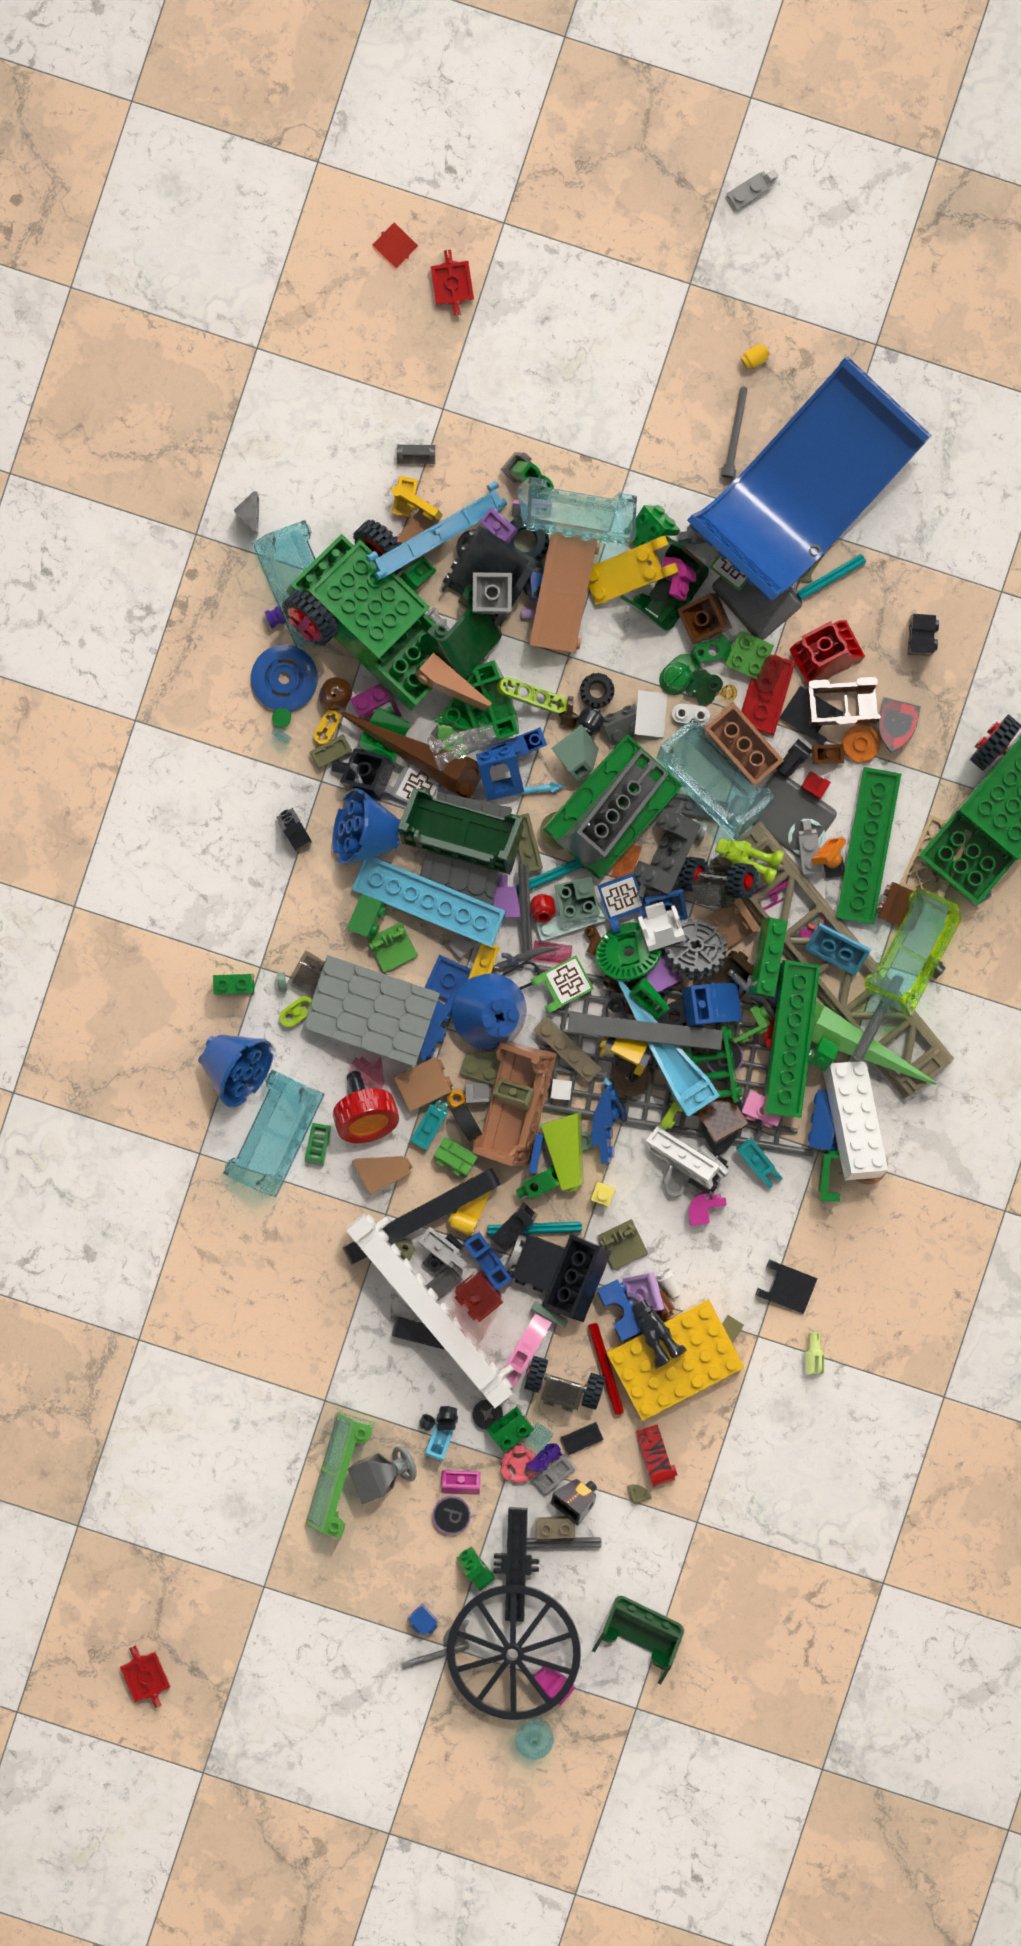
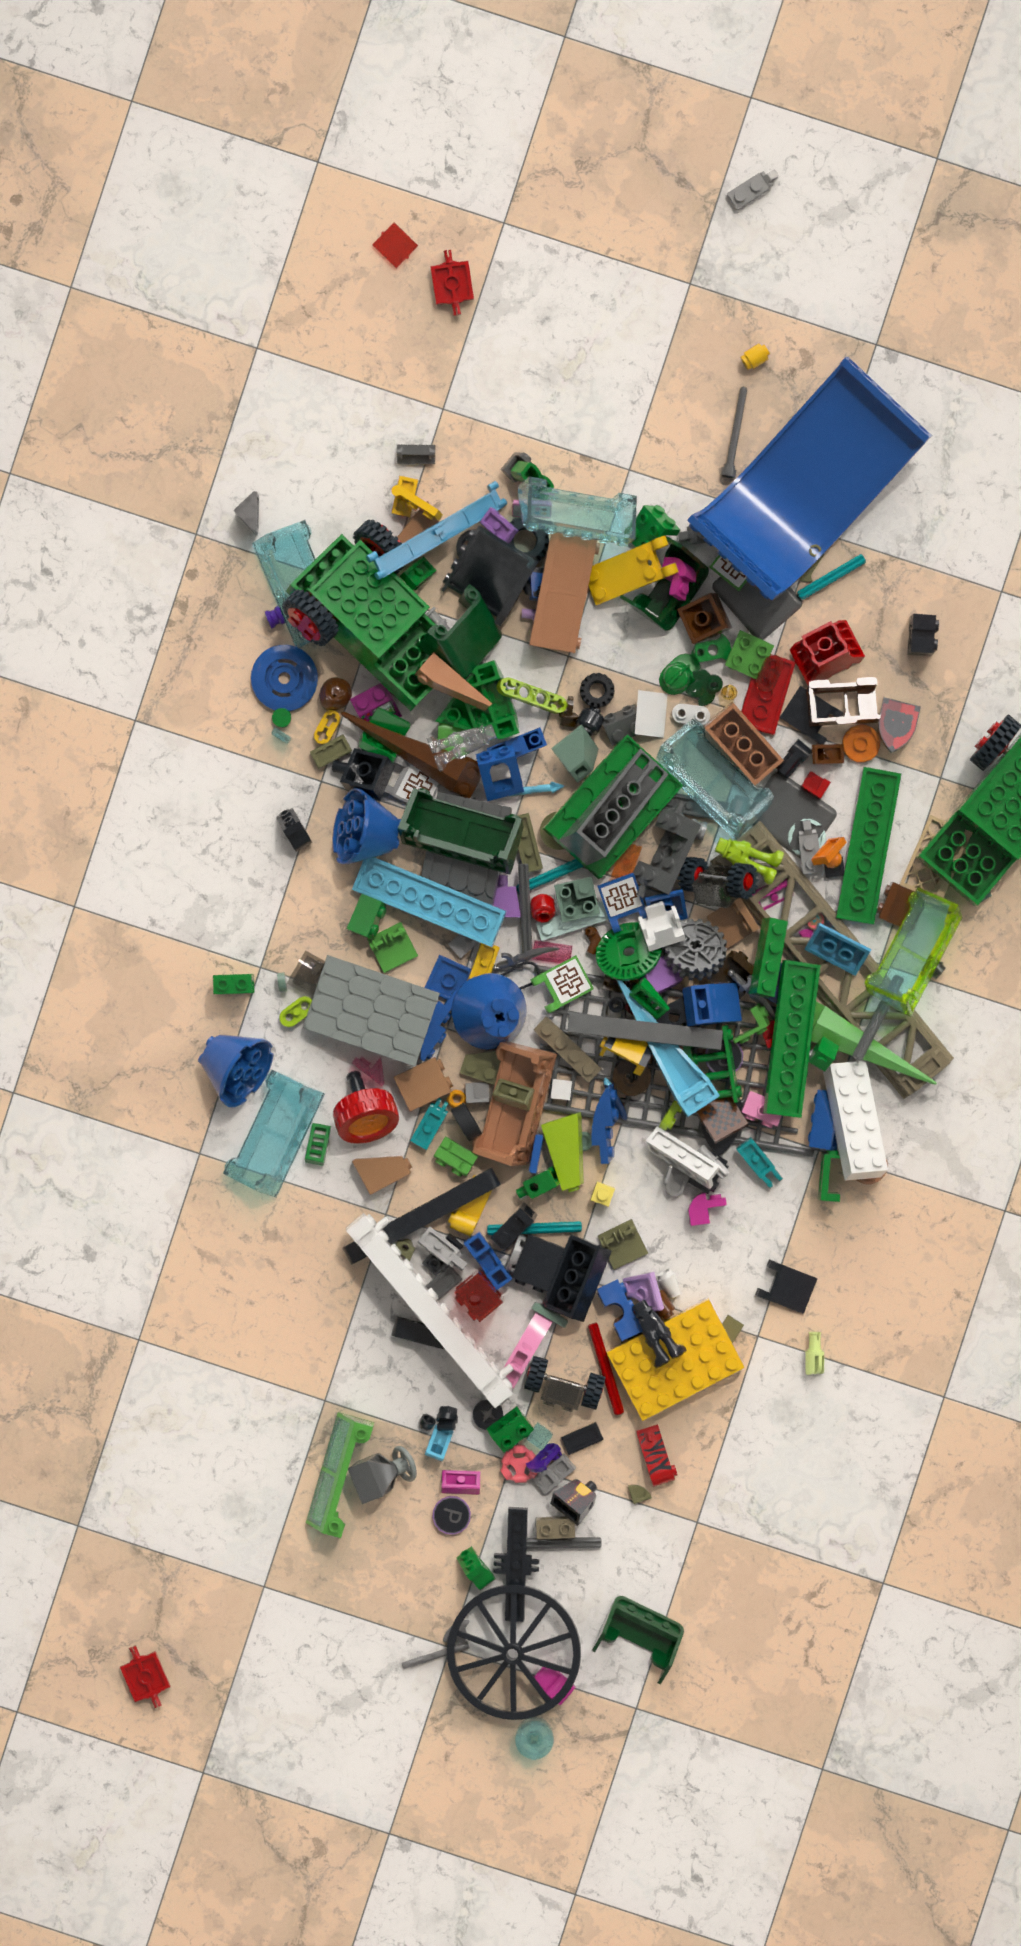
(423, 1620): blue brick -> none
(492, 593): light grey brick -> none

